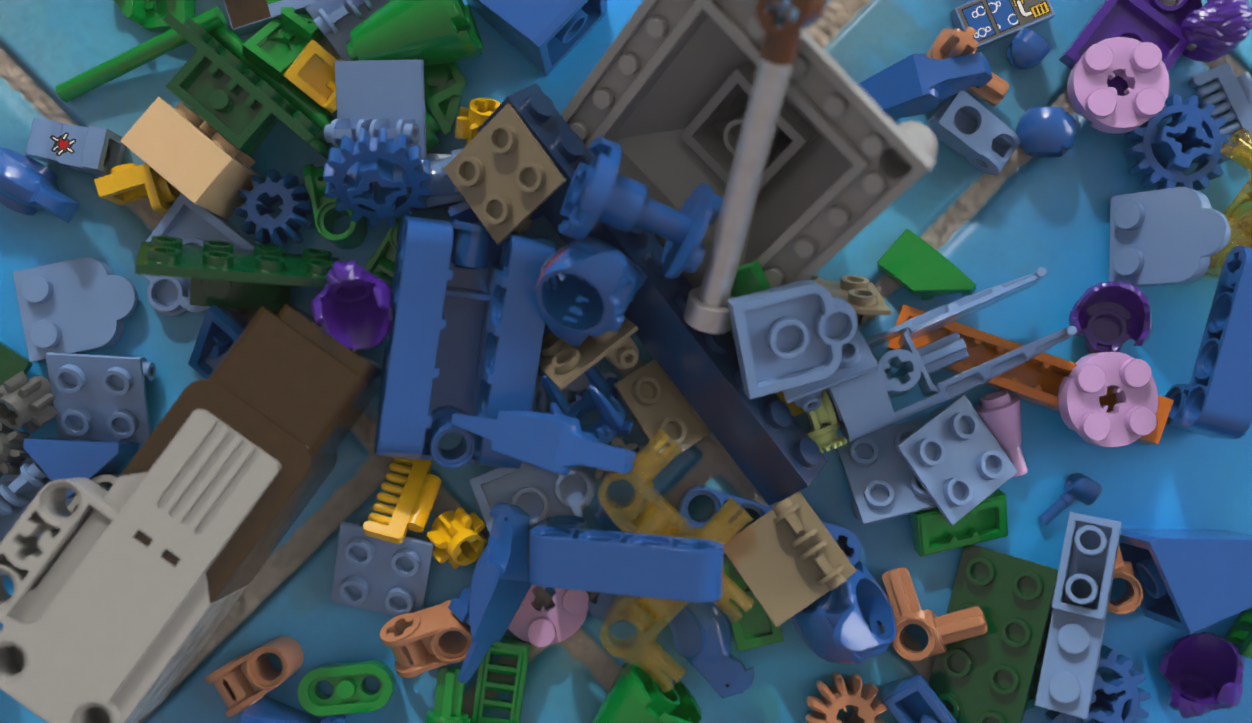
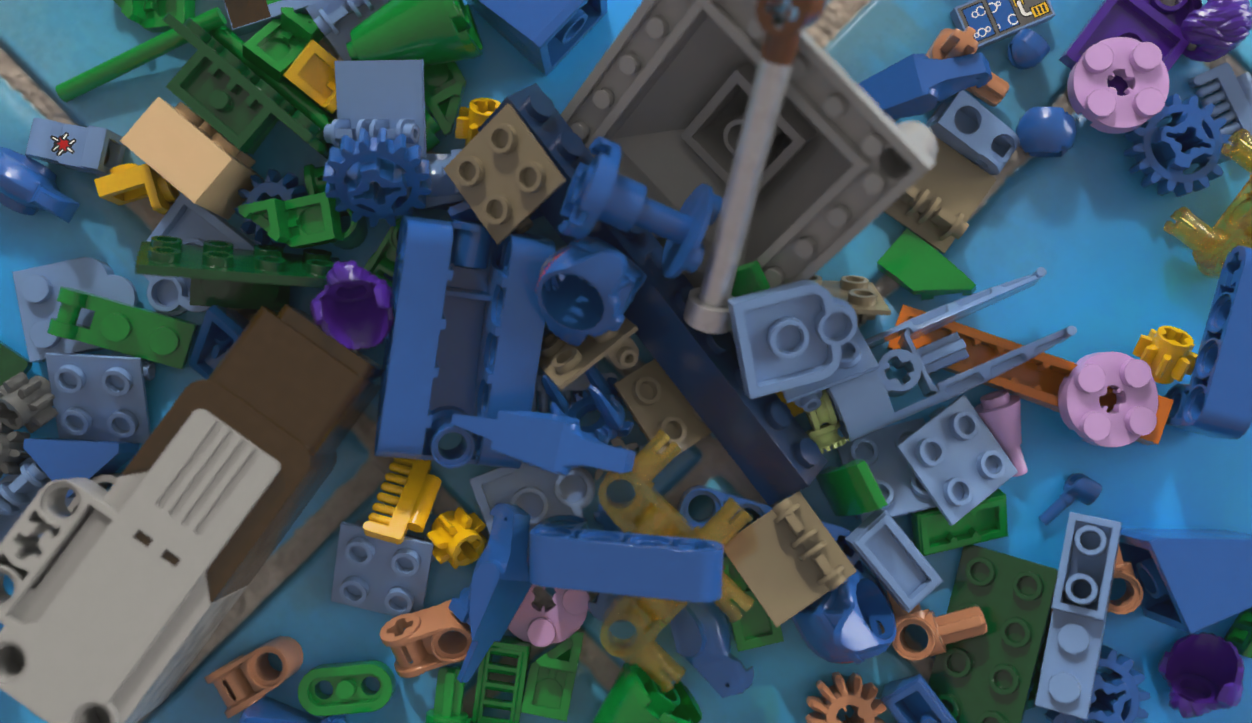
(124, 328): none -> green plate
(297, 221): none -> green slope
(552, 680): none -> green slope
(851, 489): none -> green slope
(894, 559): none -> medium blue tile
(942, 198): none -> dark tan hinge
(1111, 316): dark purple hair -> none
(1164, 237): medium blue plate -> none
(1167, 353): none -> yellow gear

